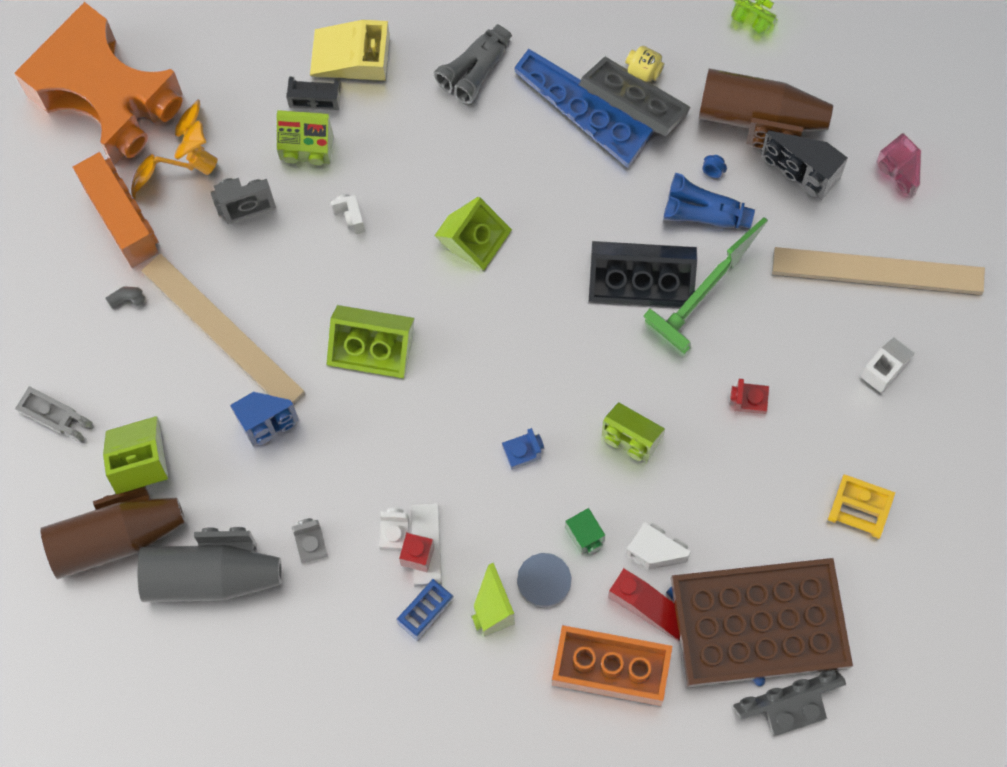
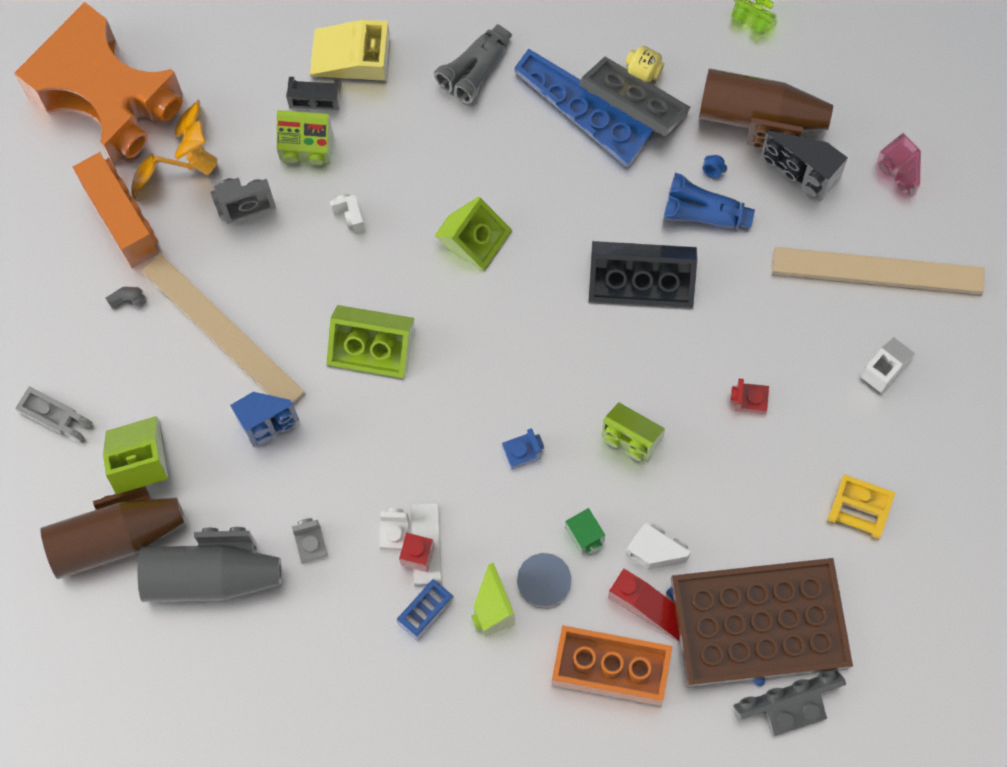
(670, 328): bright green piece -> none

